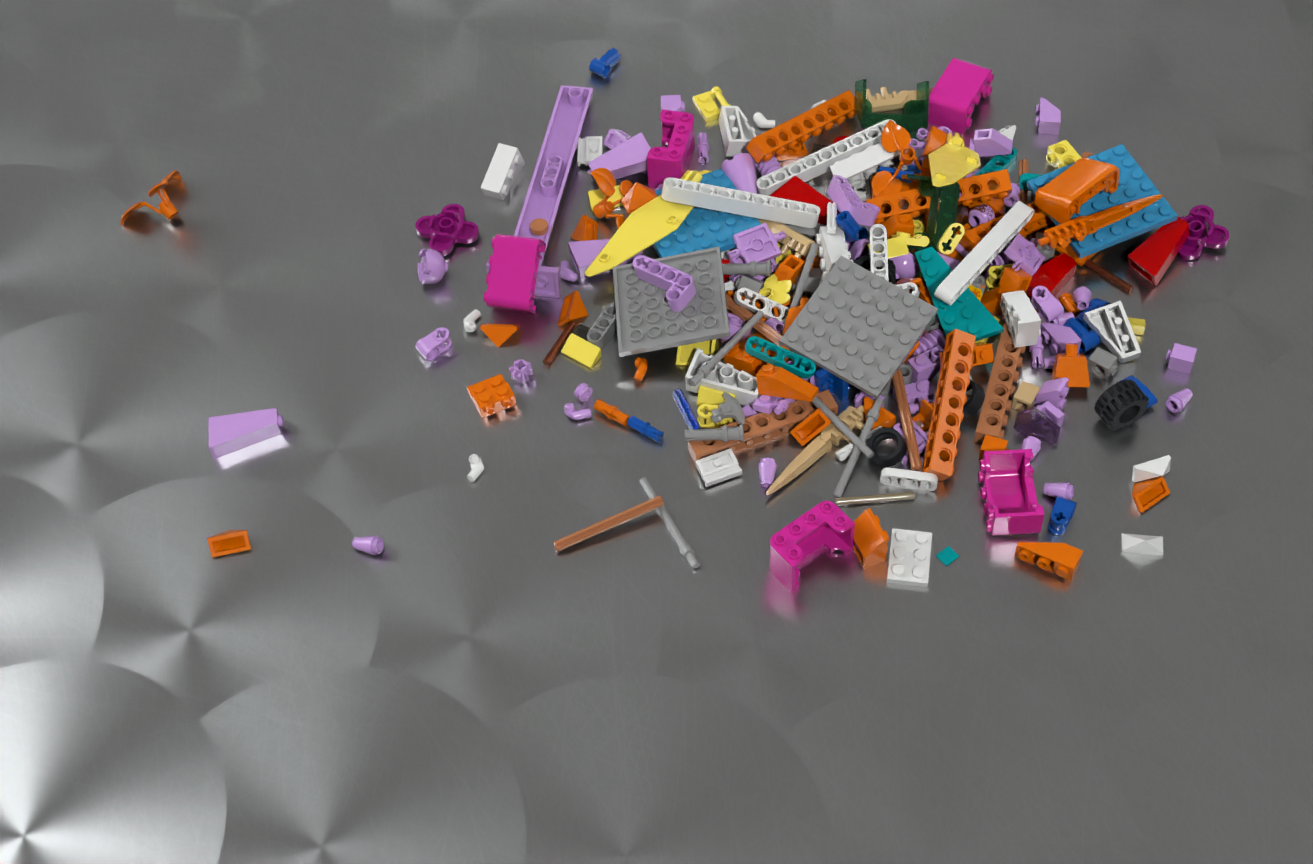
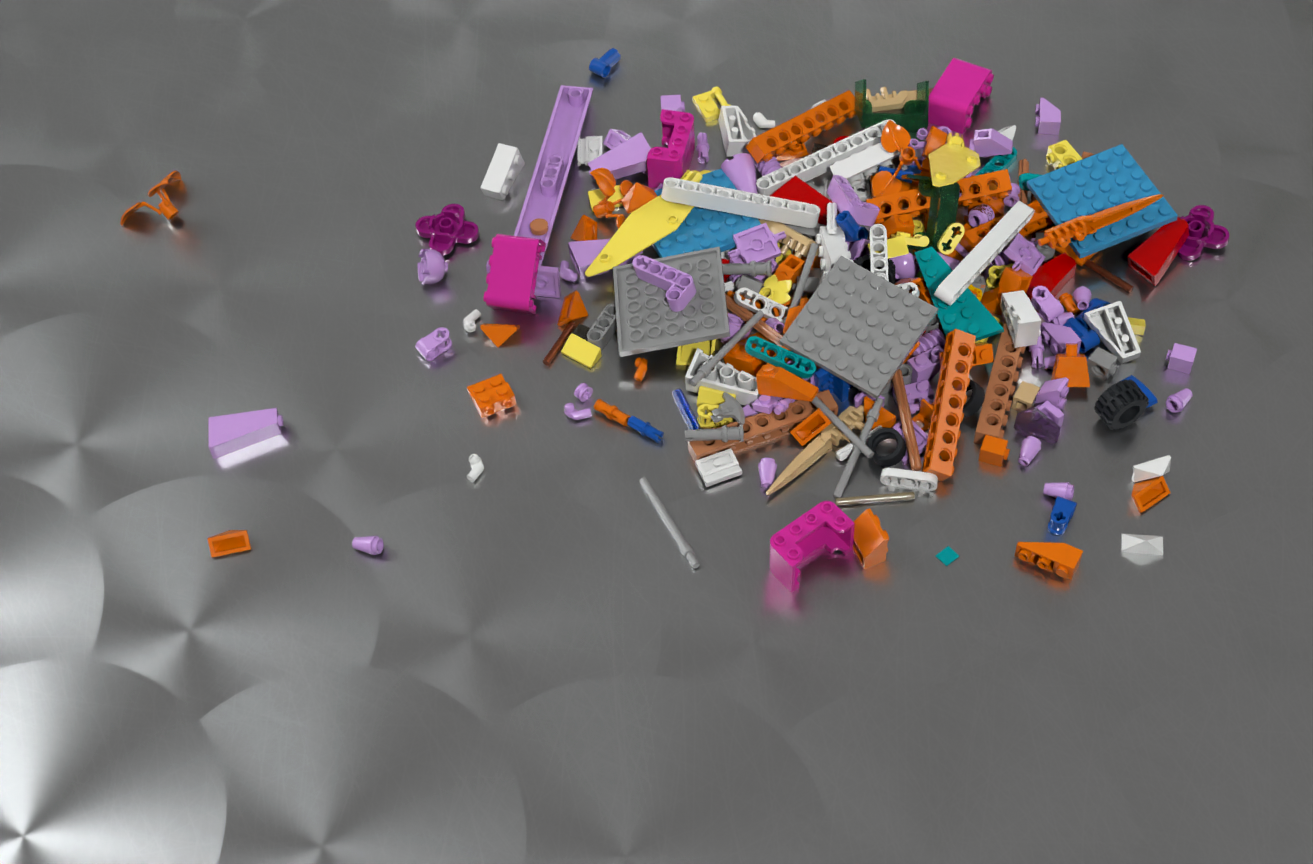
(521, 370): lavender gear -> none
(608, 523): nougat axle -> none
(909, 558): white plate -> none
(1009, 493): dark pink windscreen -> none
(1076, 186): orange windscreen -> none

